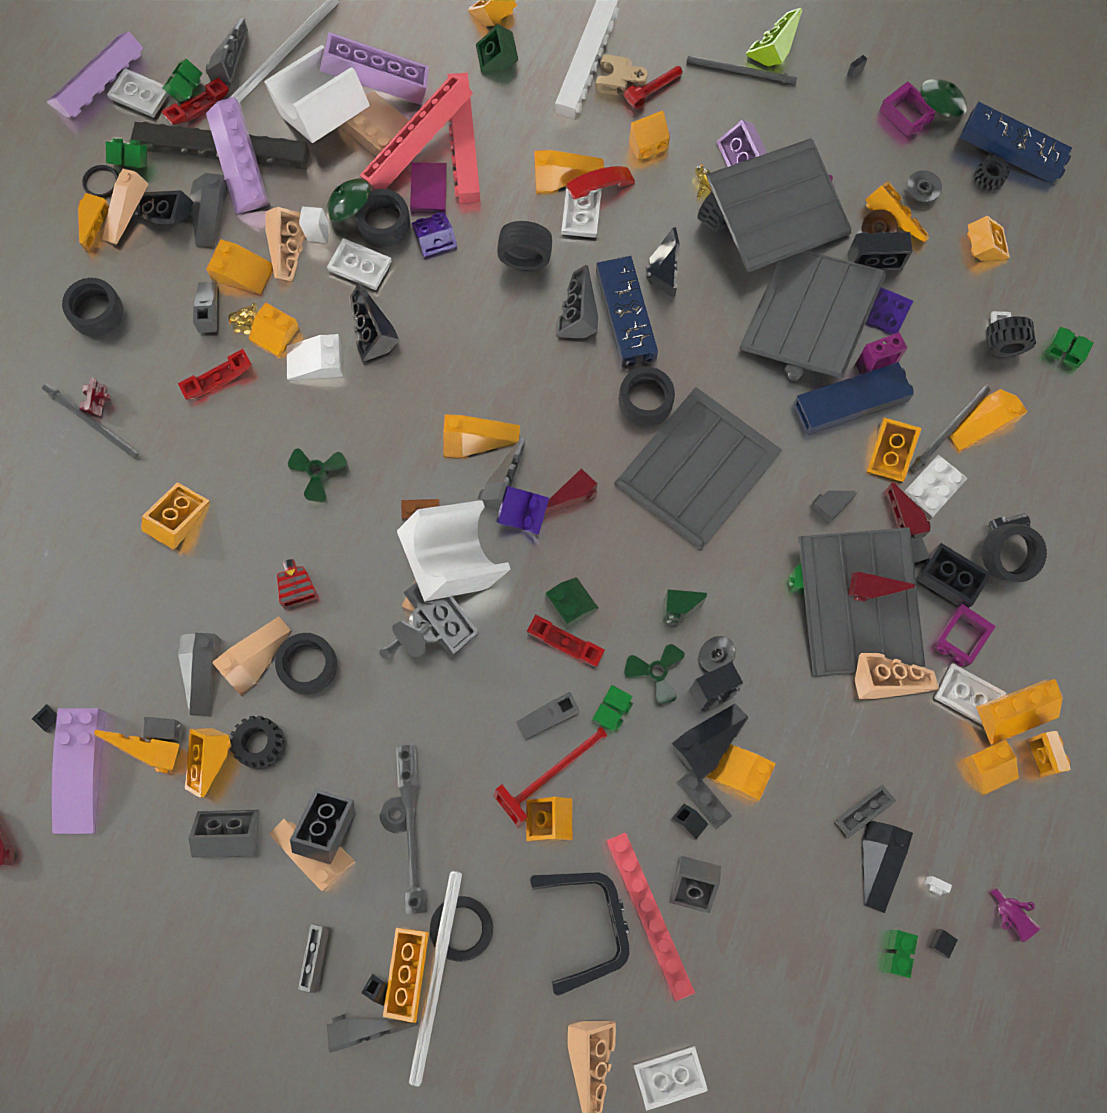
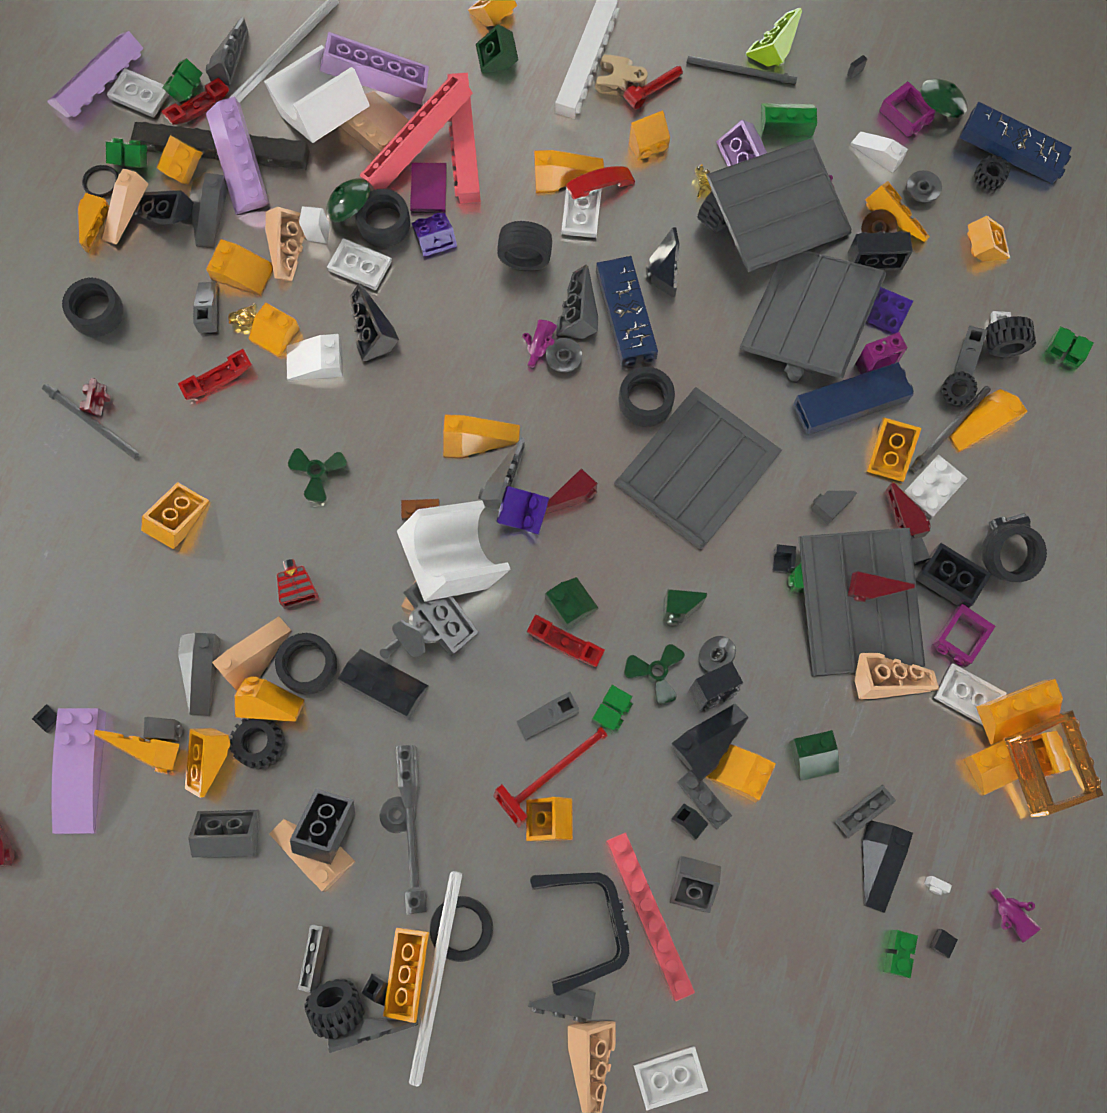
(179, 160): none -> light orange slope
(265, 700): none -> light orange slope
(334, 1008): none -> black tyre
(383, 683): none -> black slope
(541, 340): none -> magenta piece
(567, 348): none -> dark grey dish
(573, 1003): none -> dark grey slope
(784, 558): none -> black panel
(788, 119): none -> green slope
(815, 755): none -> dark green slope
(880, 149): none -> white slope
(959, 377): none -> black tyre
(970, 351): none -> dark grey slope
(1030, 771): none -> clear orange windscreen

